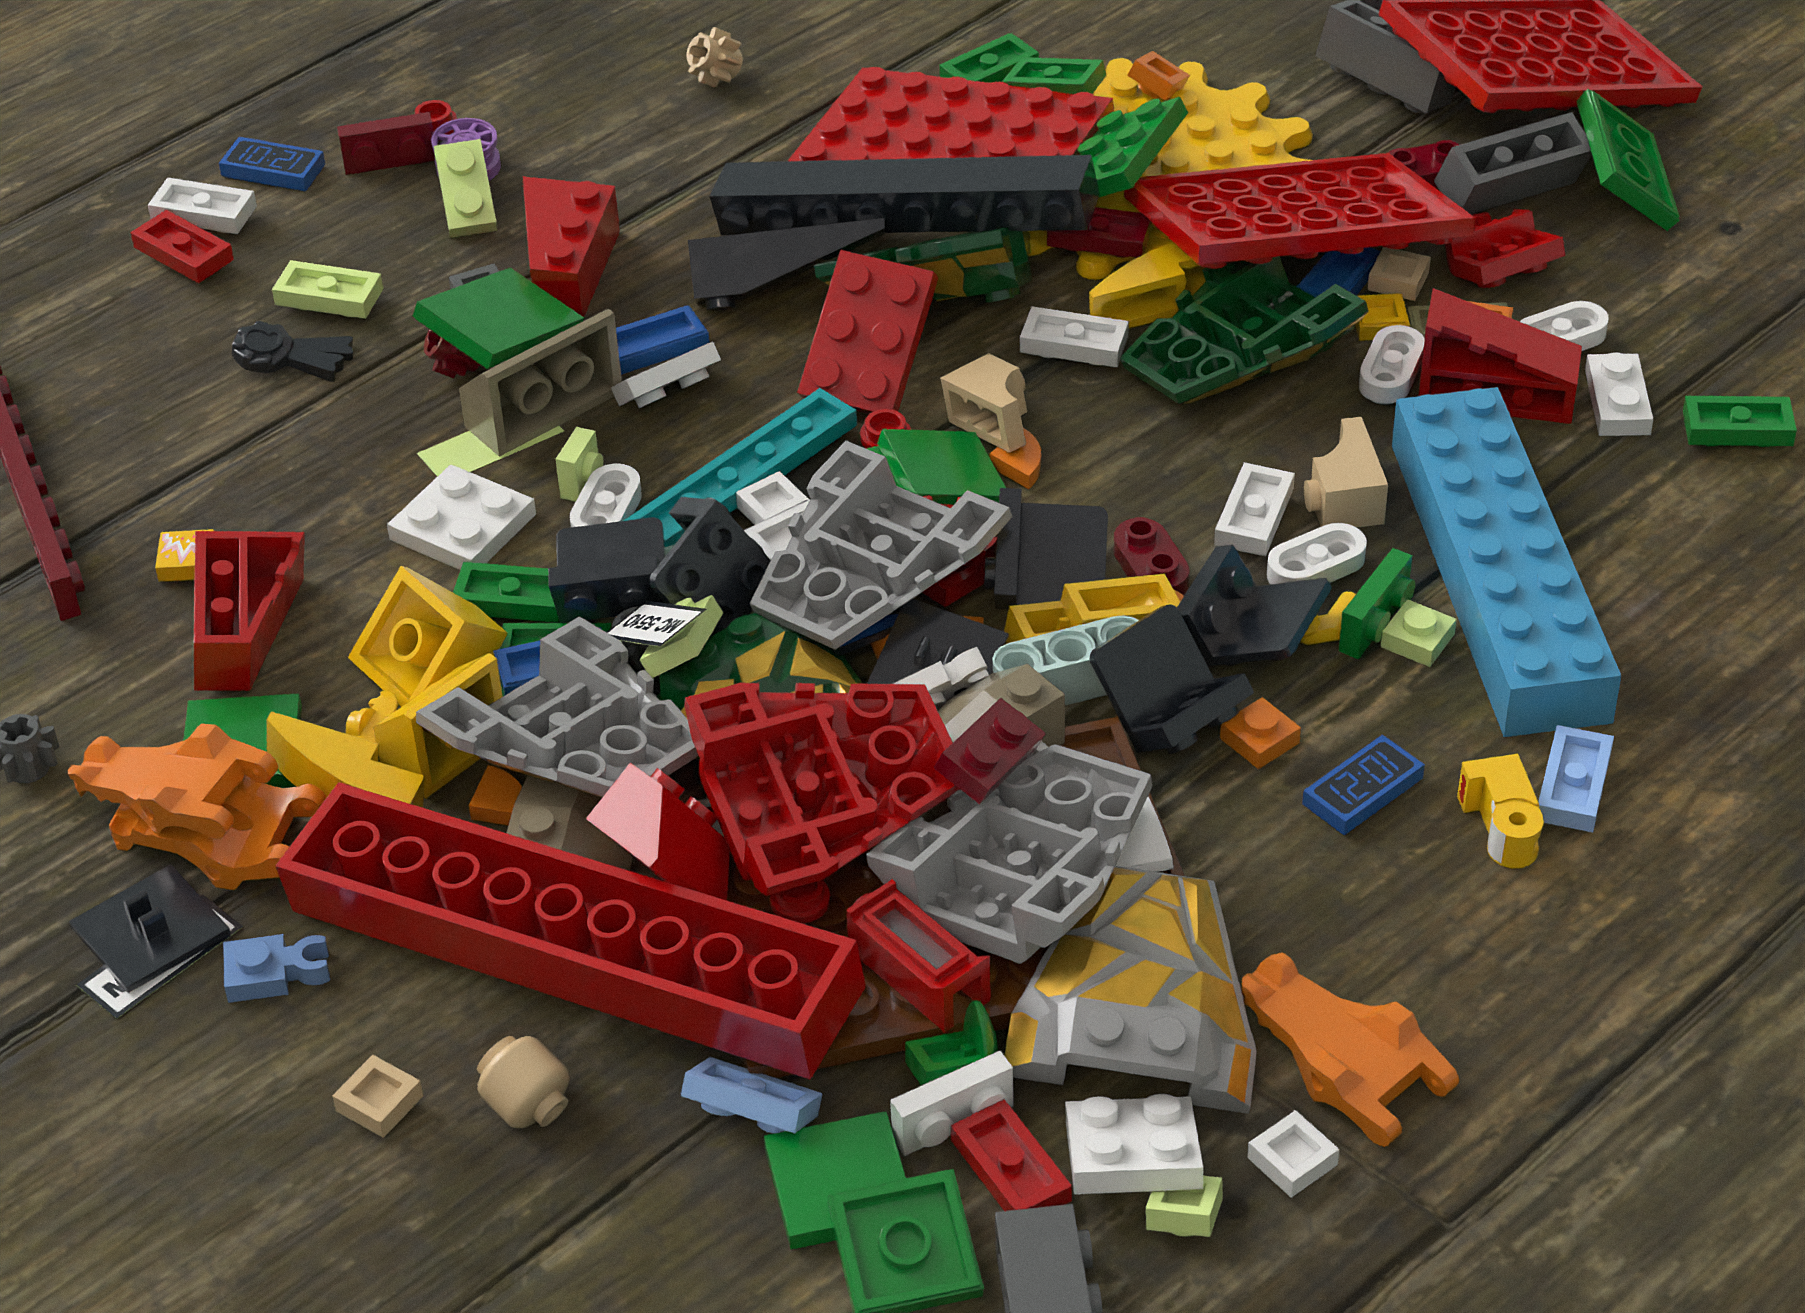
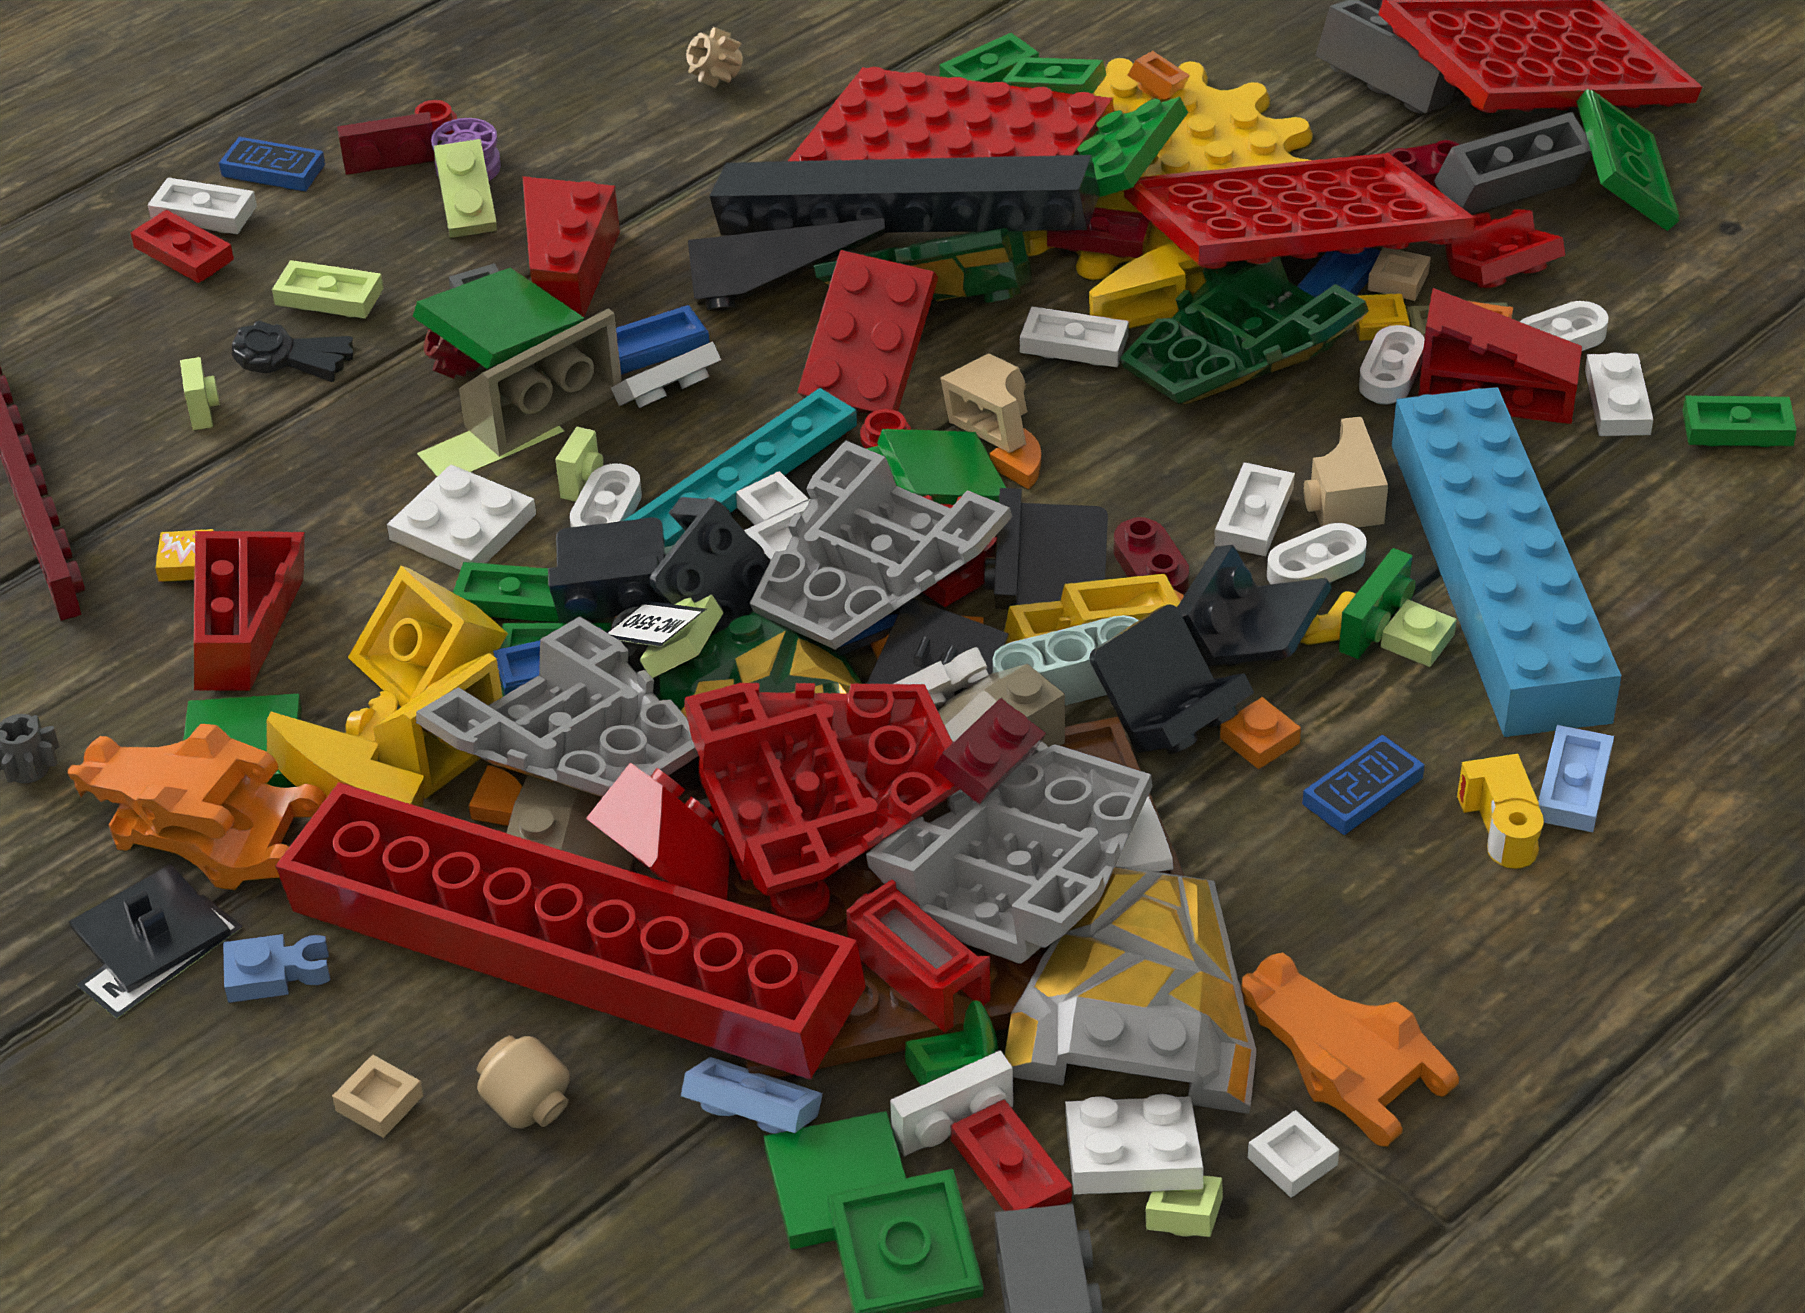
(199, 392): none -> yellowish green plate

